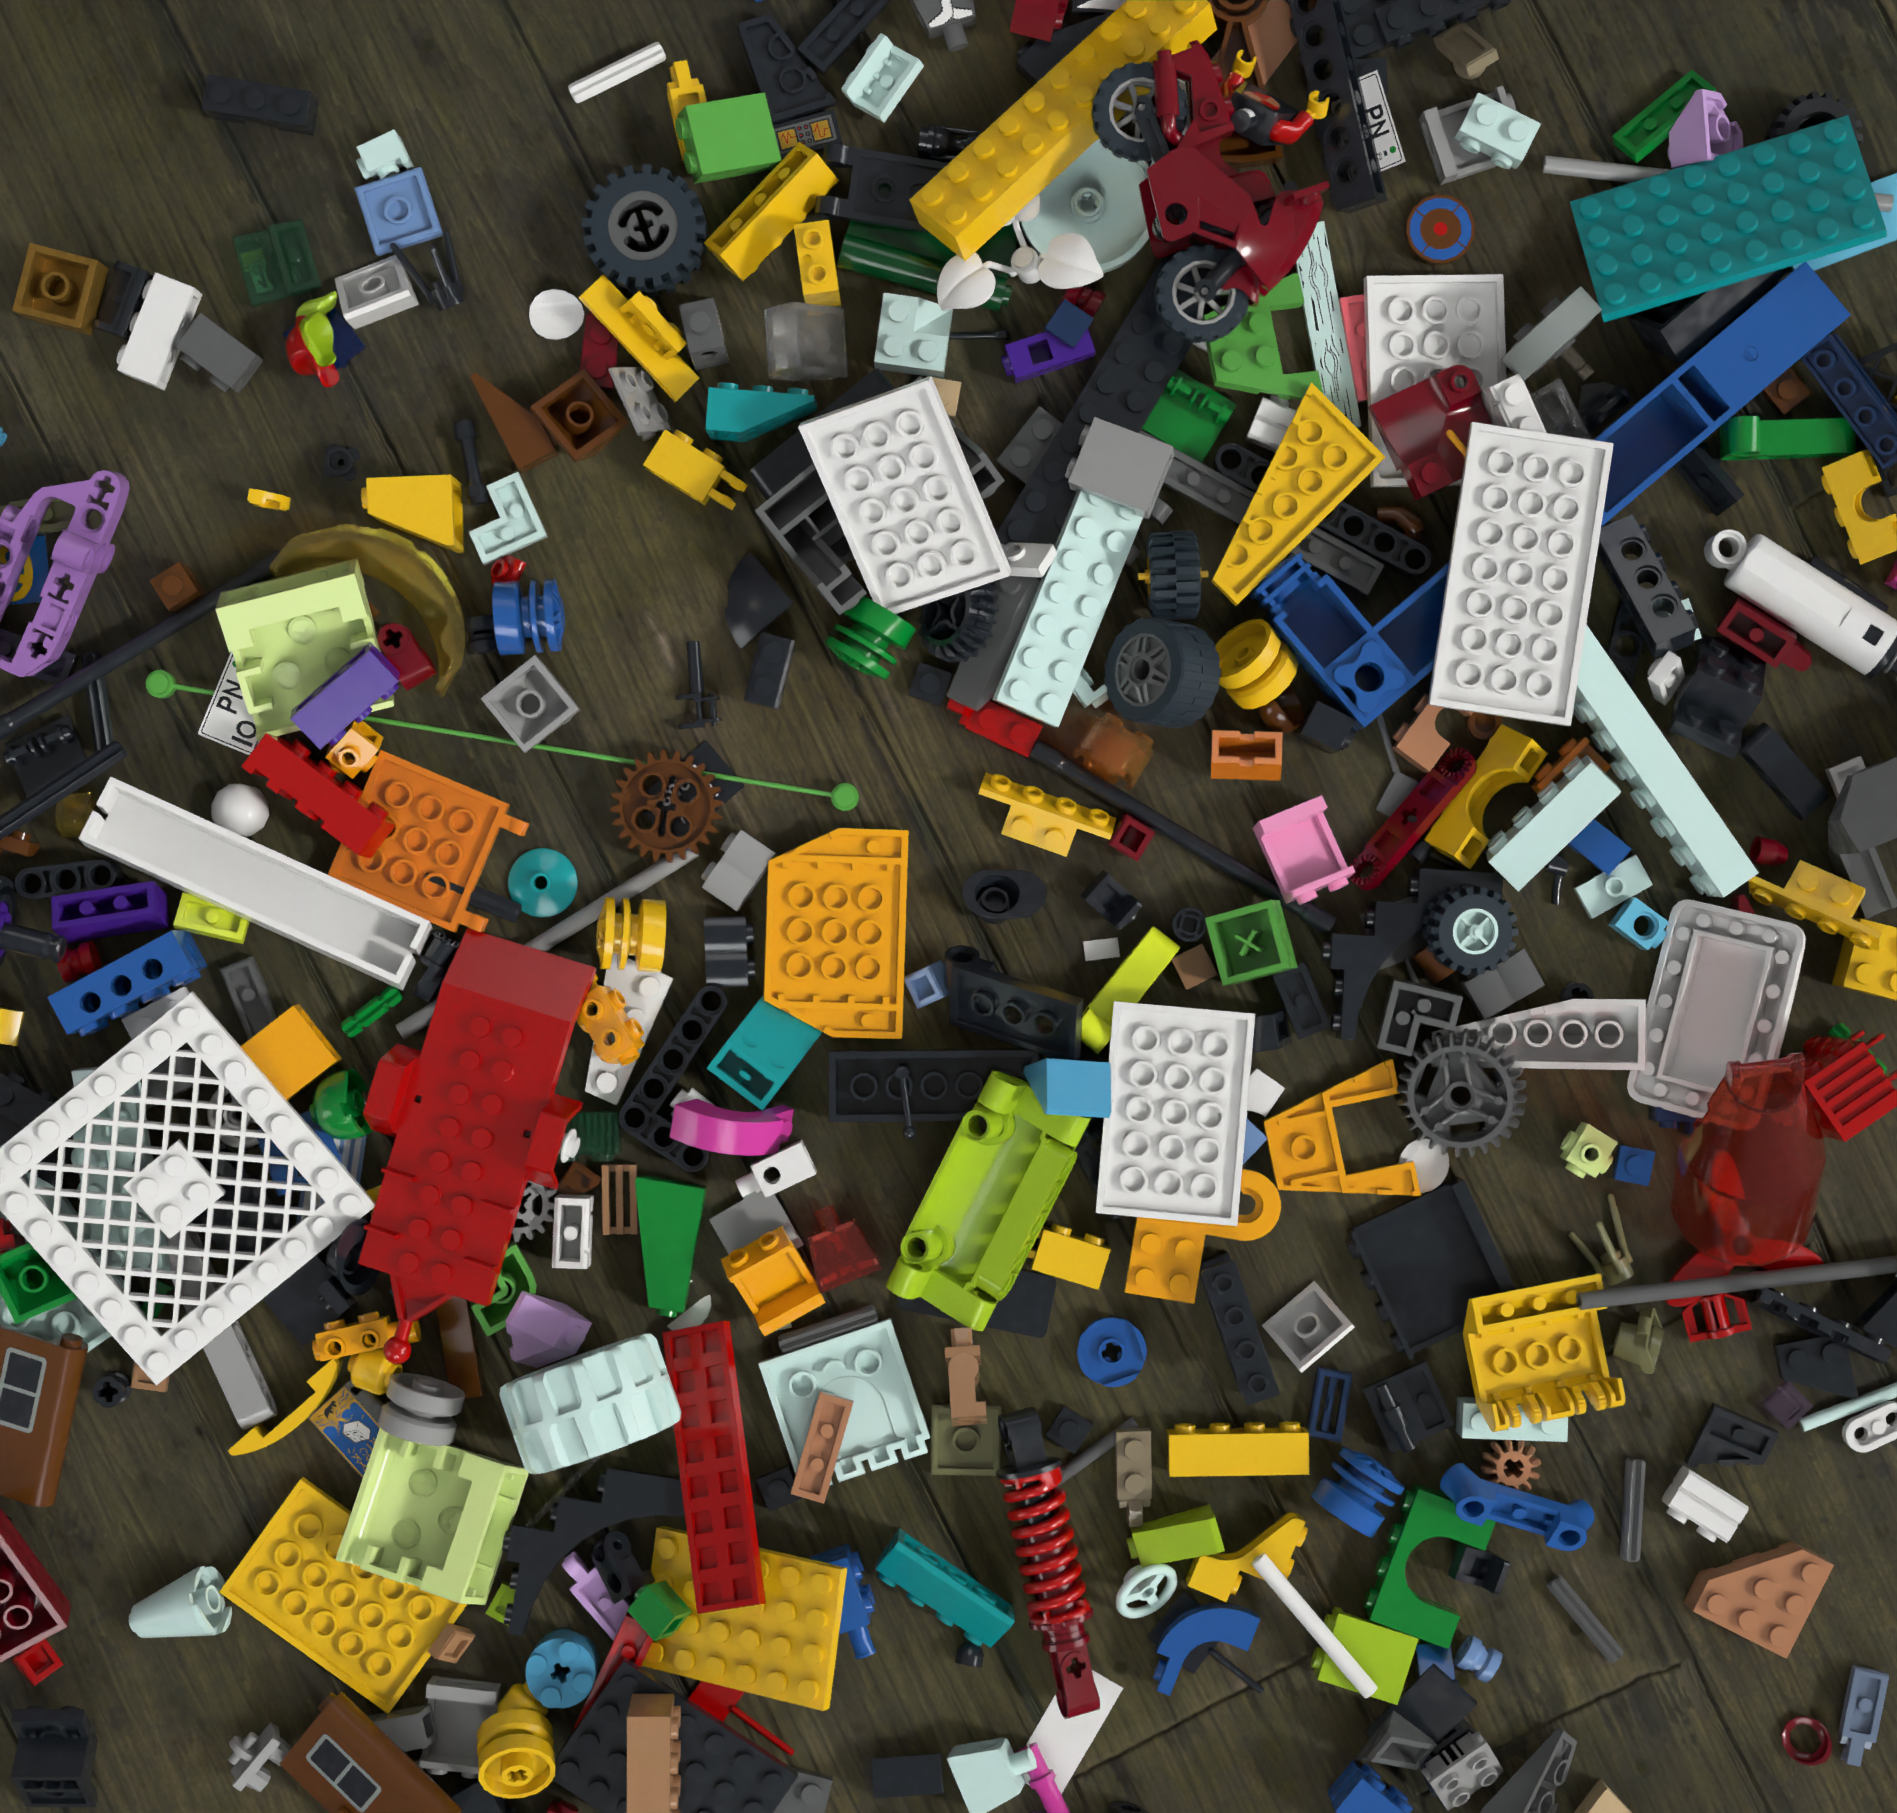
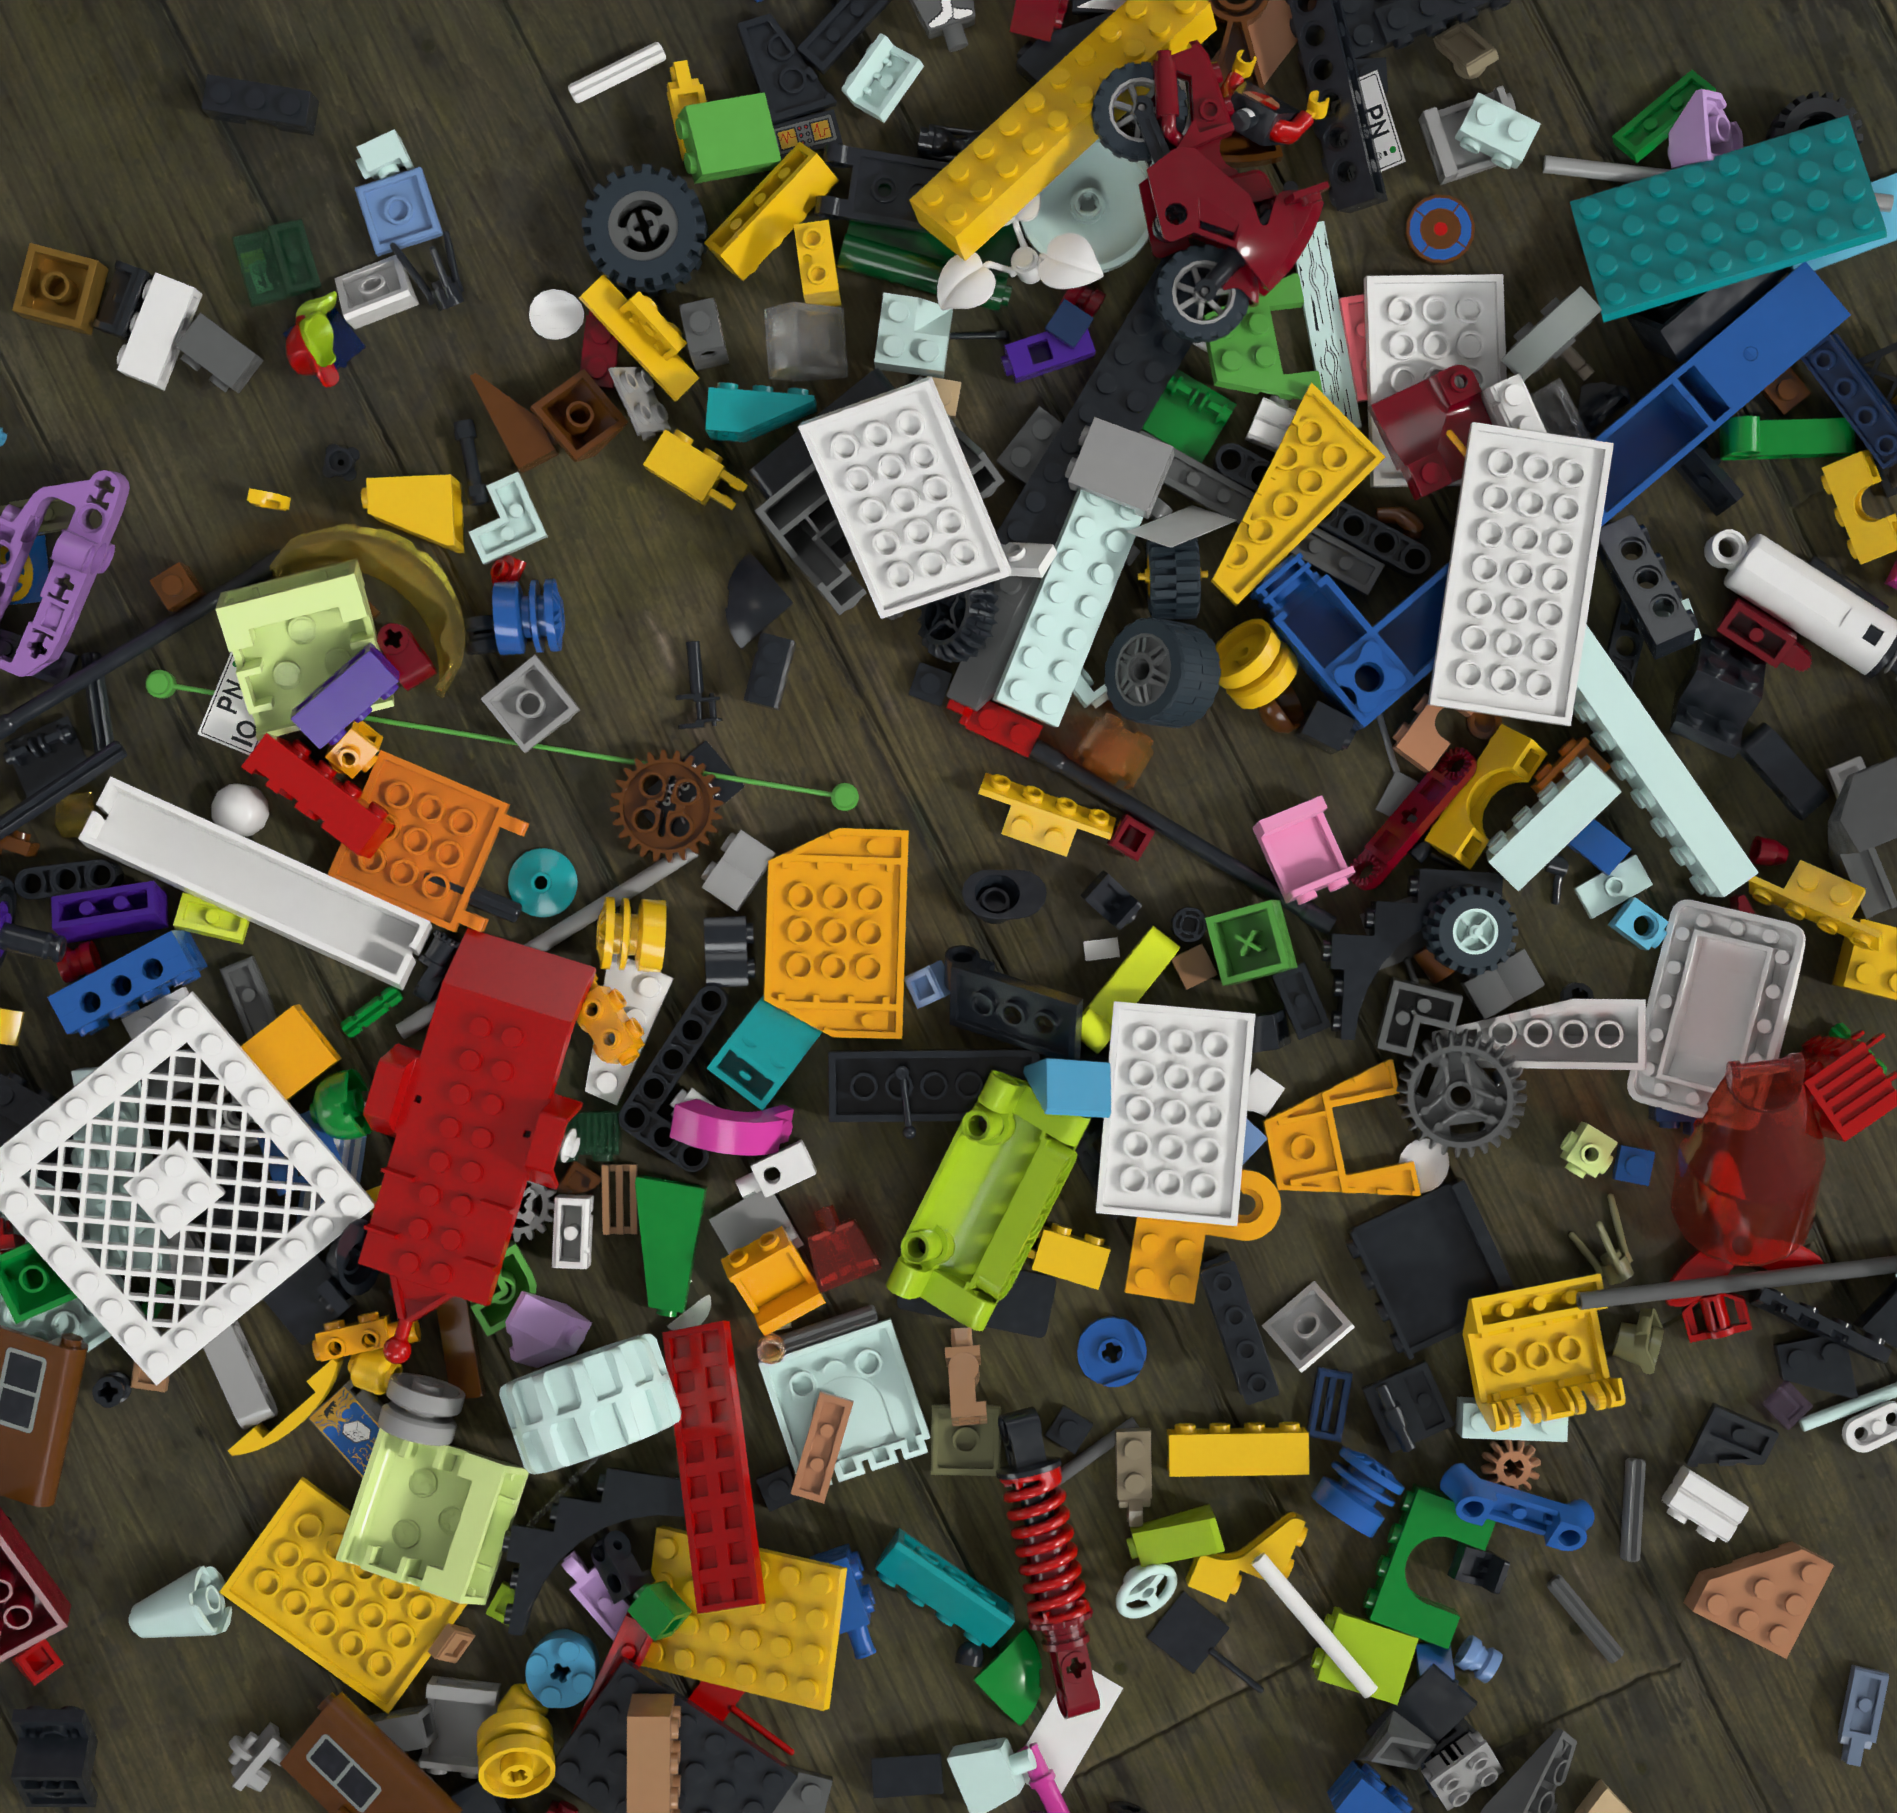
(767, 1352): none -> clear orange hinge
(870, 637): green wheel -> none
(1014, 1677): none -> green brick
(1181, 526): none -> white sticker
(1200, 1625): blue arch -> none
(1246, 755): orange brick -> none
(1665, 677): white plate -> none
(1817, 1757): dark red piece -> none

